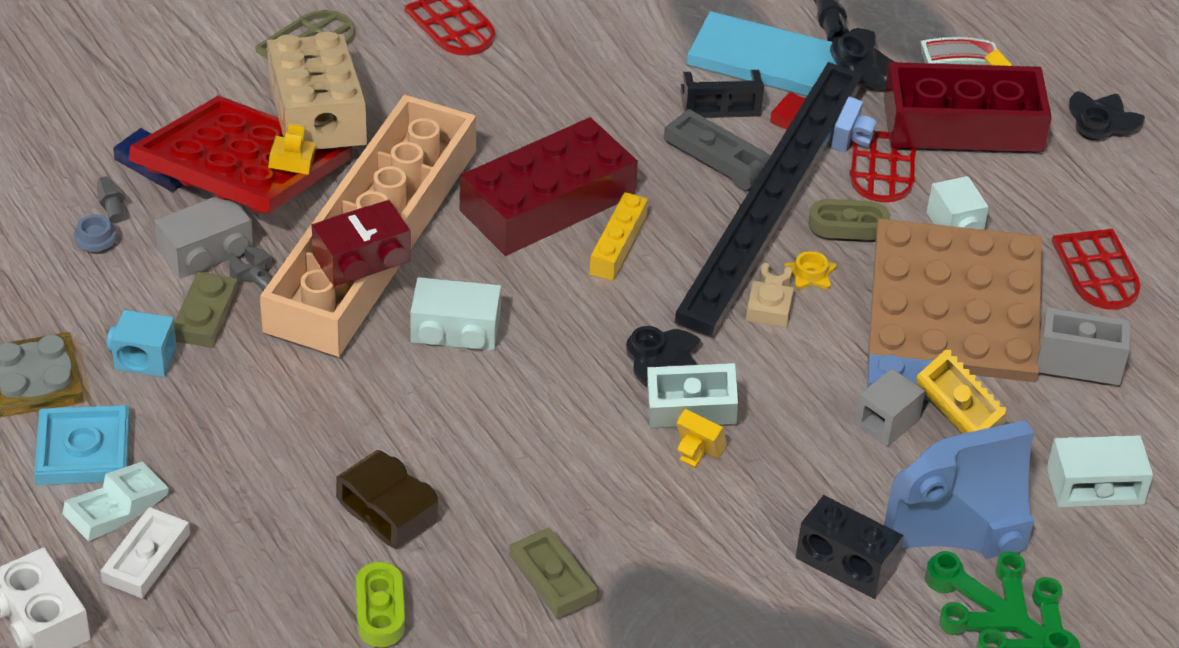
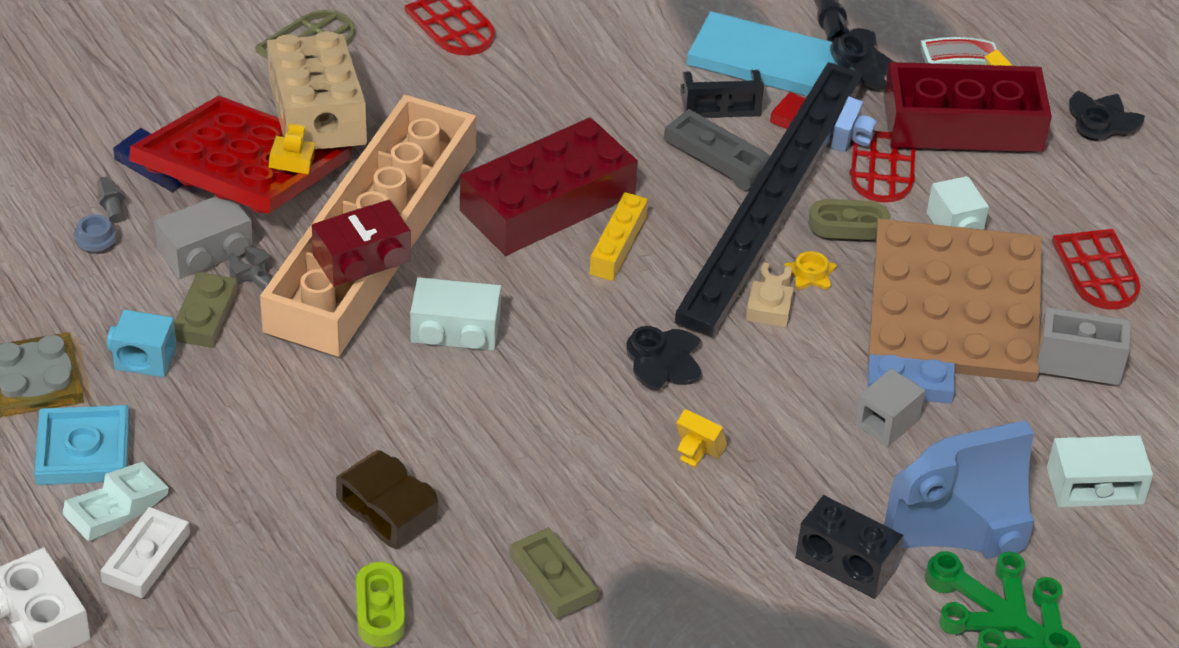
(698, 388): light aqua brick -> none
(960, 395): yellow brick -> none

